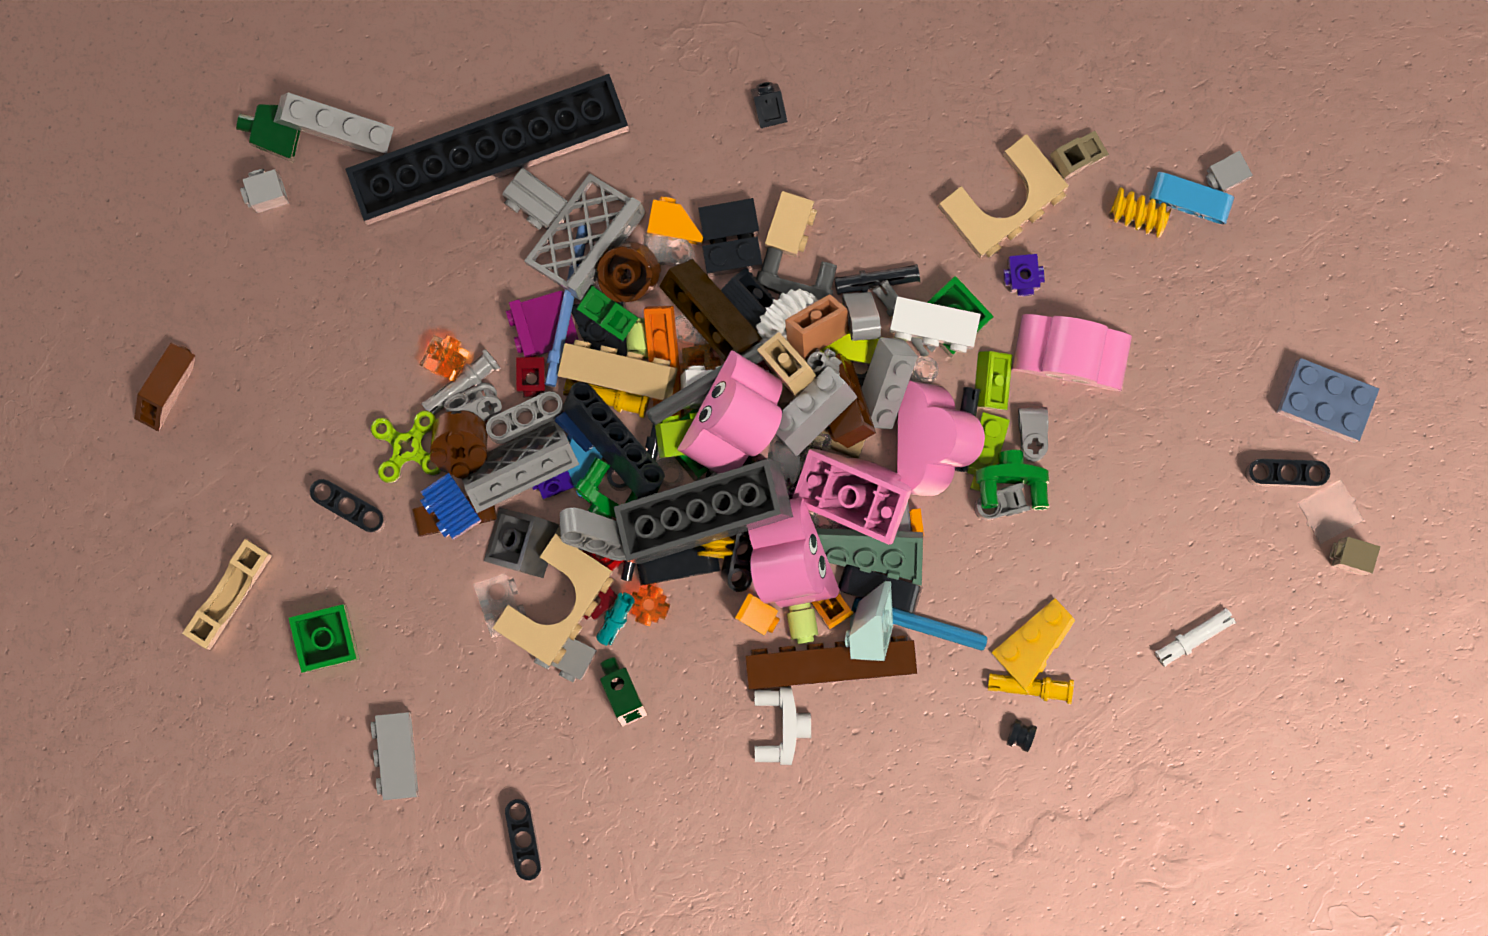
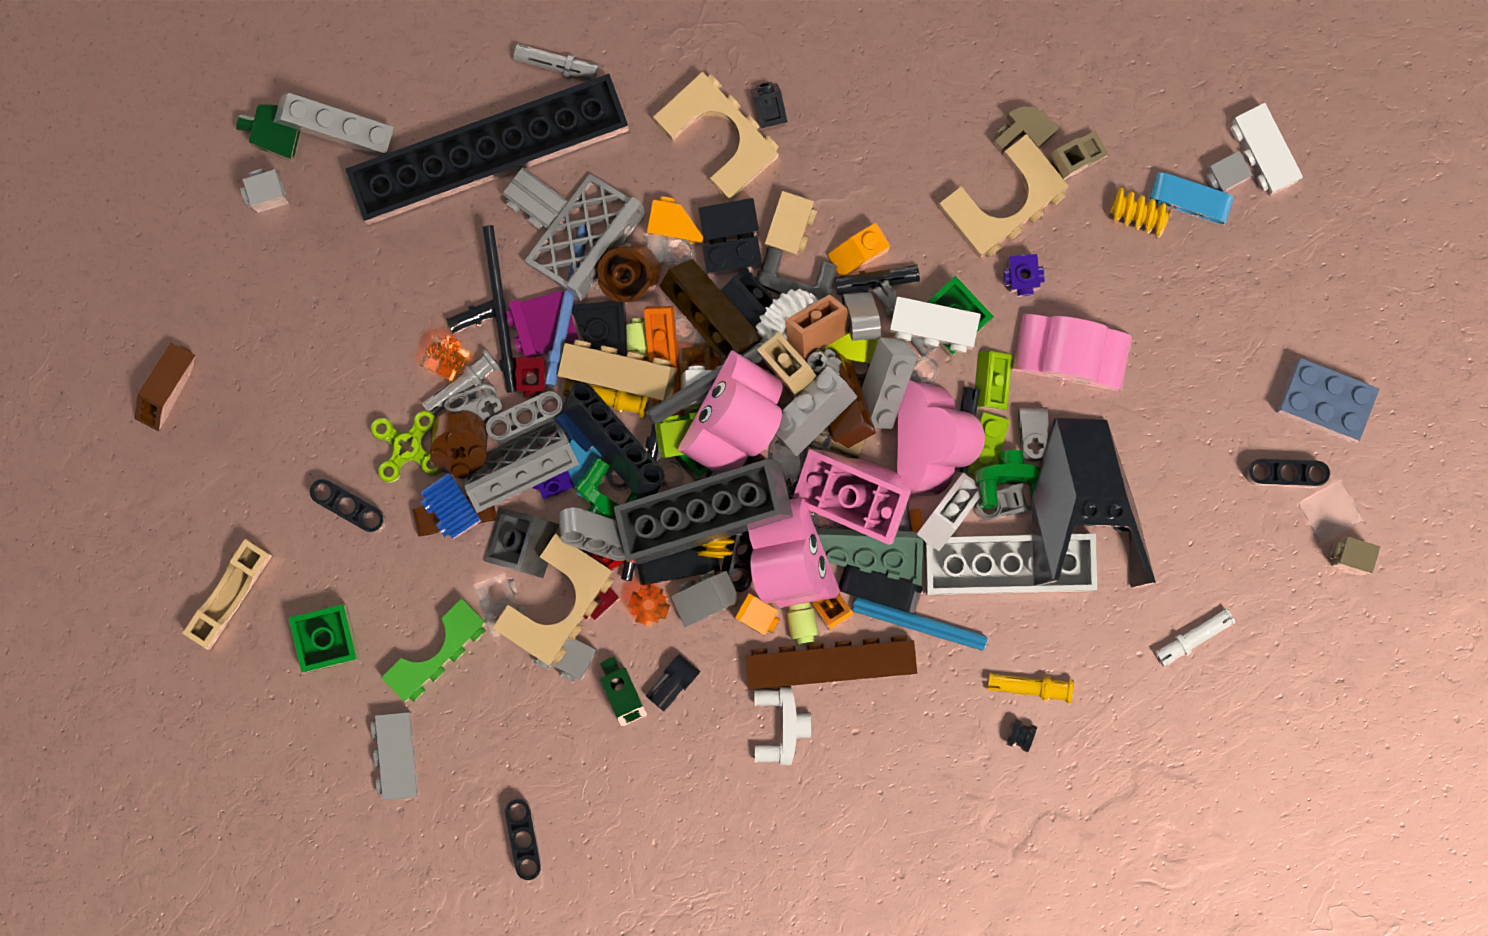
(460, 626): none -> bright green arch
(472, 316): none -> black pin
(508, 362): none -> black bar
(555, 62): none -> light grey pin
(607, 313): green slope -> none
(615, 618): teal pin -> none
(676, 678): none -> black piece
(705, 99): none -> tan arch
(705, 598): none -> light grey brick
(859, 250): none -> light orange slope
(871, 625): light aqua slope -> none
(950, 512): none -> white brick
(1005, 566): none -> white brick
(1026, 121): none -> dark tan brick
(1031, 645): yellow wing -> none
(1083, 486): none -> black windscreen
(1266, 149): none -> white brick

